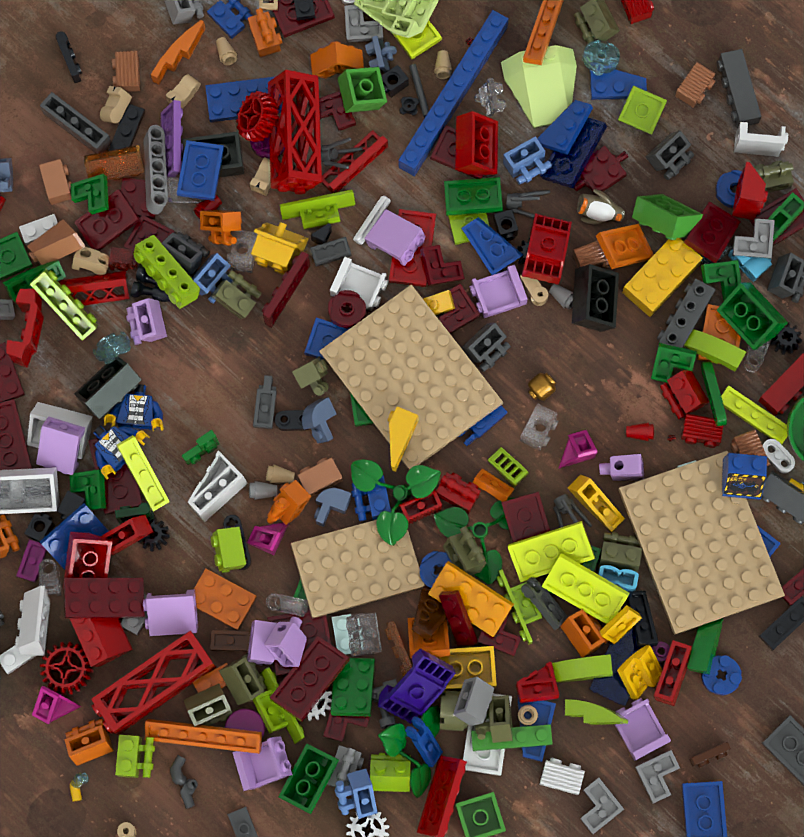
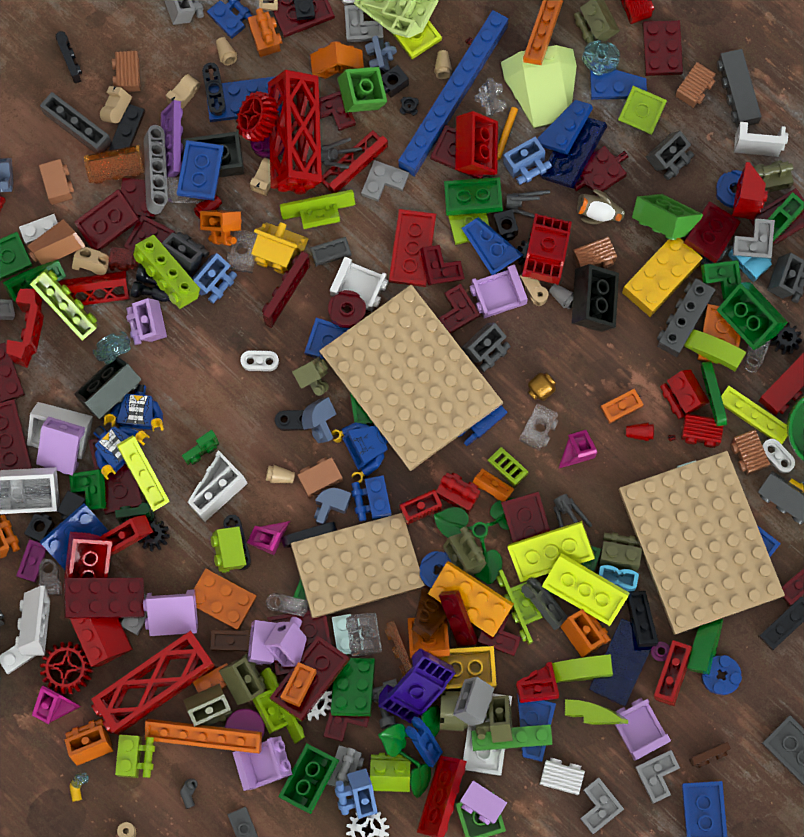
(93, 189): green plate -> none
(176, 772): dark grey arm -> none
(180, 48): orange slope -> none
(211, 103): none -> black beam
(233, 298): olive brick -> none
(260, 359): none -> white plate
(262, 490): light grey cone -> none
(265, 404): dark grey hinge -> none
(288, 503): orange brick -> none
(298, 684): none -> orange plate
(308, 533): none -> black beam
(322, 235): black slope -> none
(364, 445): none -> blue torso
(372, 218): white axle -> none
(382, 175): none -> light grey plate
(395, 237): lavender panel -> none
(401, 428): yellow slope -> none
(419, 89): dark grey bar -> none
(422, 483): green plant -> none
(440, 302): yellow plate -> none
(483, 803): none -> lavender brick
(506, 131): none -> light orange bar
(534, 715): tan plate -> none
(596, 502): yellow slope -> none
(620, 624): yellow plate -> none
(622, 406): none -> orange plate
(624, 246): orange plate -> none
(632, 468): lavender torso -> none
(640, 671): yellow slope -> none
(662, 48): none -> dark red plate
(670, 357): green plate -> none
(744, 475): slope -> none

